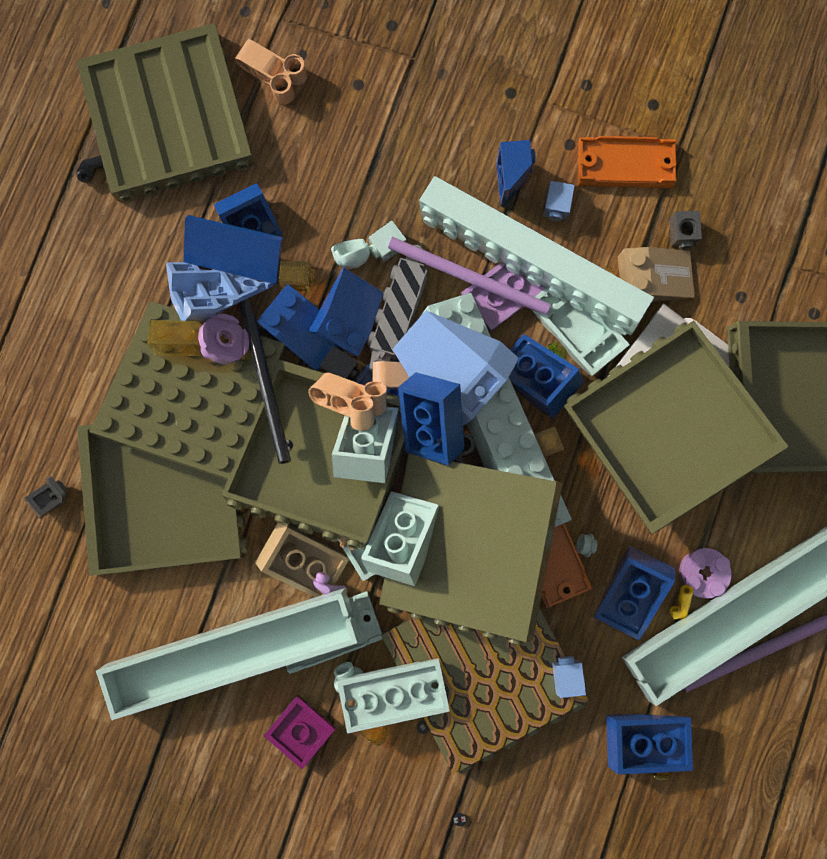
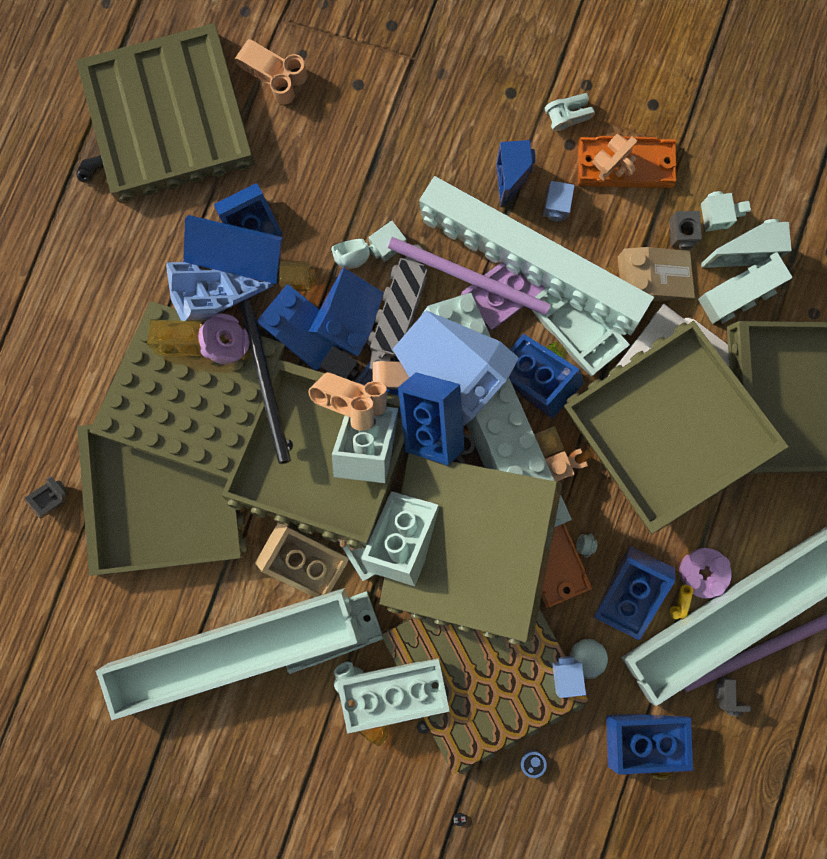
(299, 731): magenta plate -> none
(323, 586): lavender arm -> none
(533, 764): none -> tile
(561, 112): none -> light aqua piece
(561, 465): none -> light nougat brick
(592, 656): none -> light aqua hair
(622, 149): none -> light nougat hips
(721, 212): none -> light aqua brick
(726, 694): none -> dark grey bracket
(744, 289): none -> light aqua wedge
(753, 246): none -> light aqua slope

